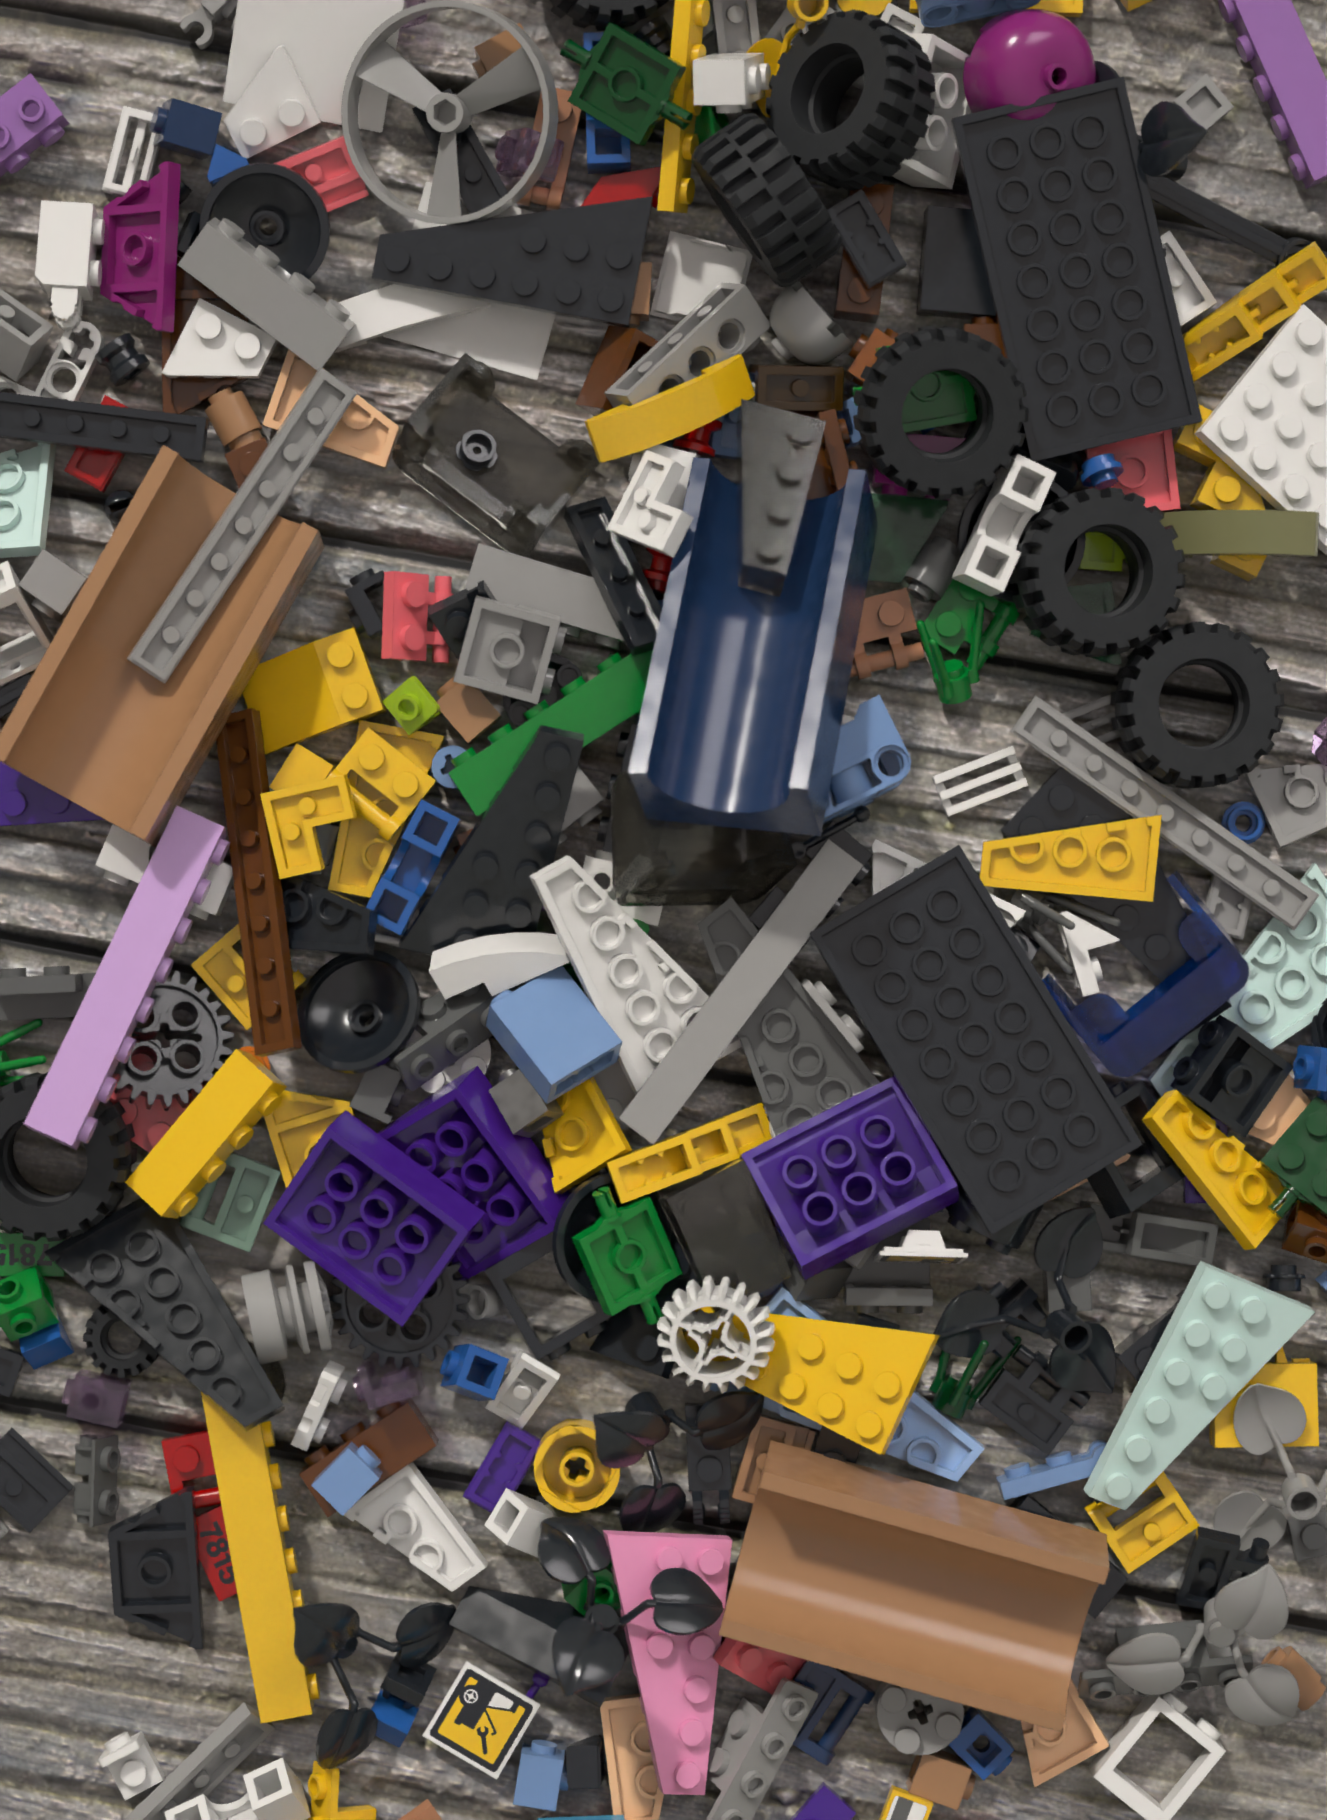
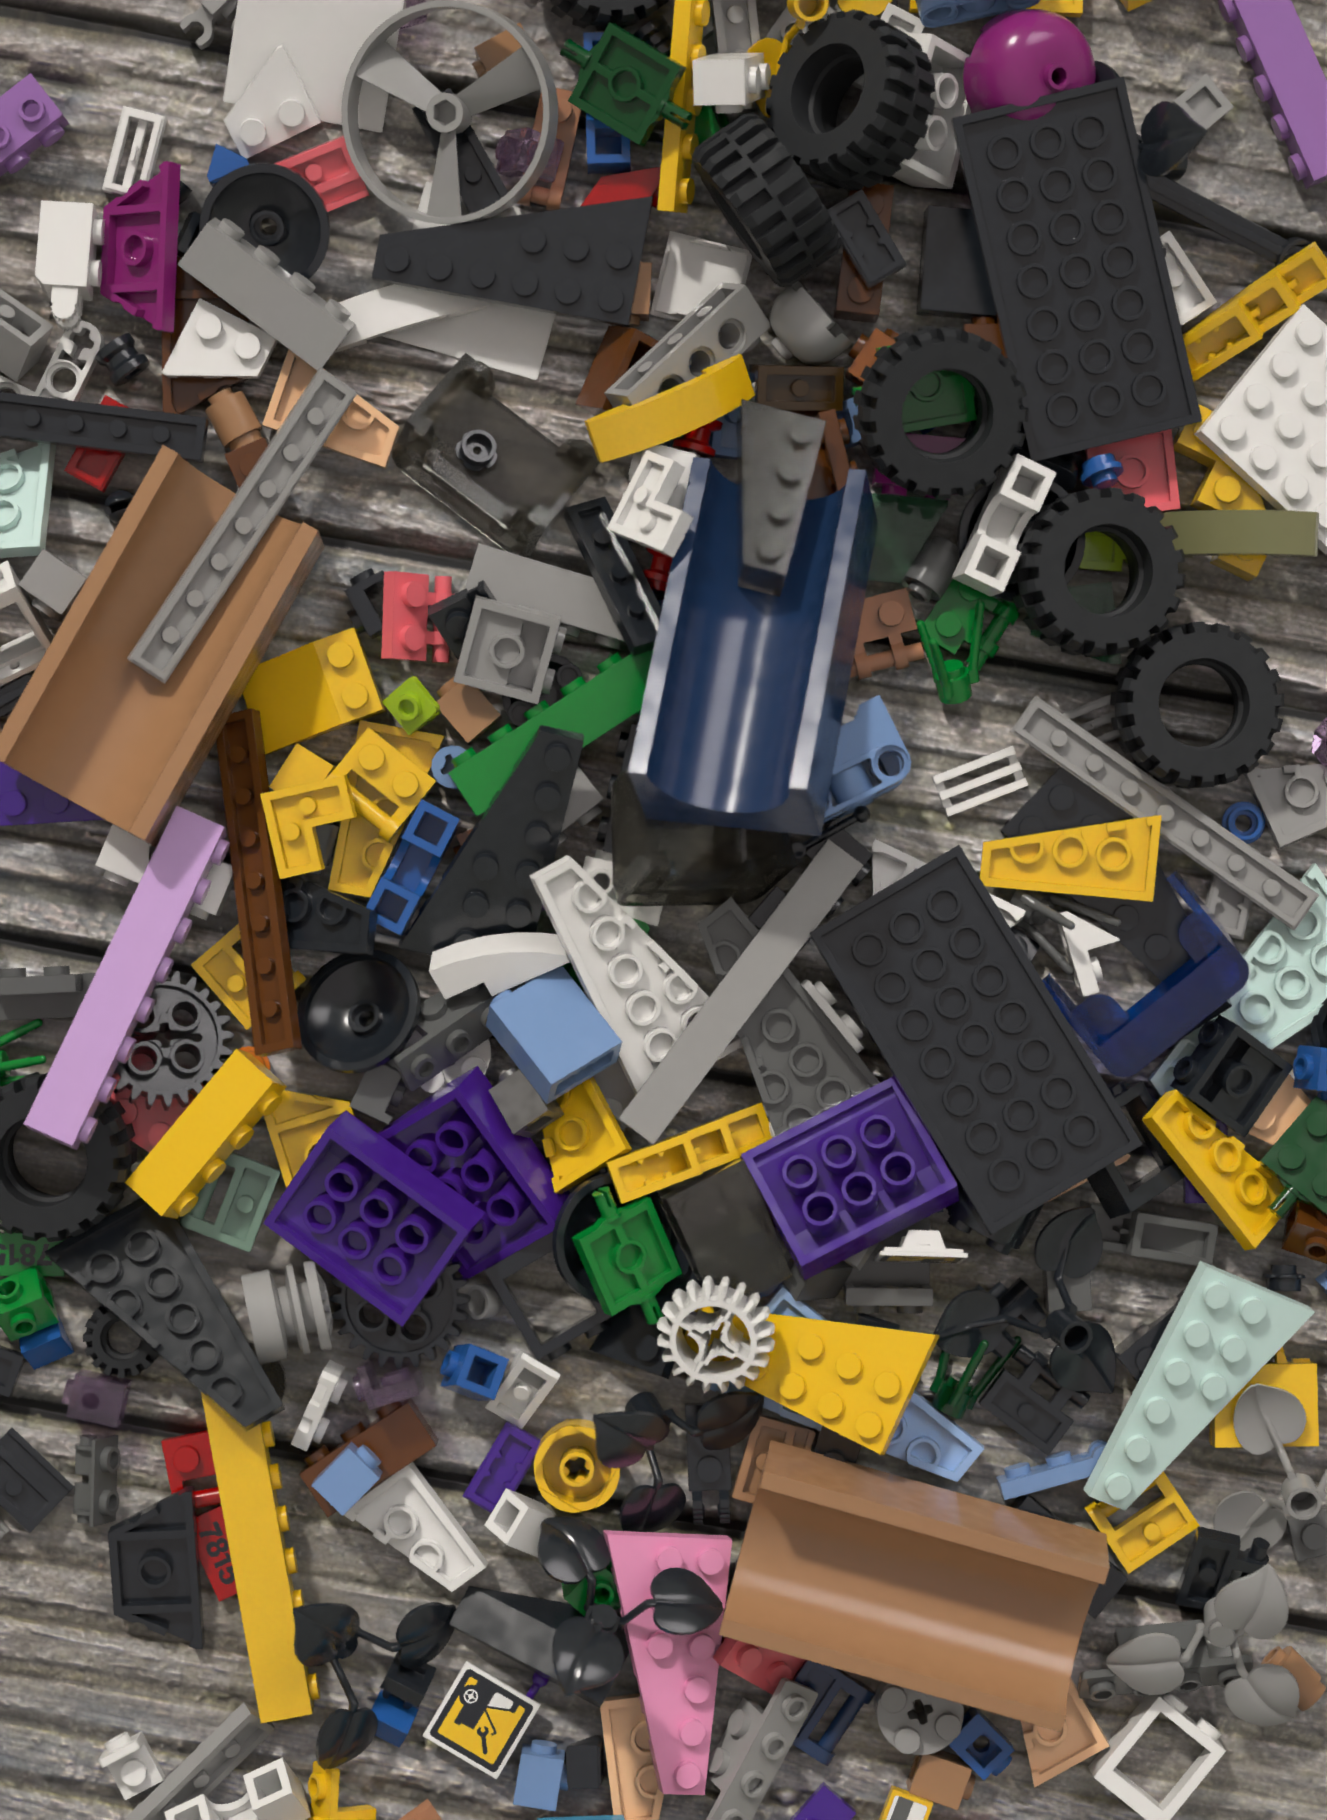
(185, 128): dark blue brick -> none

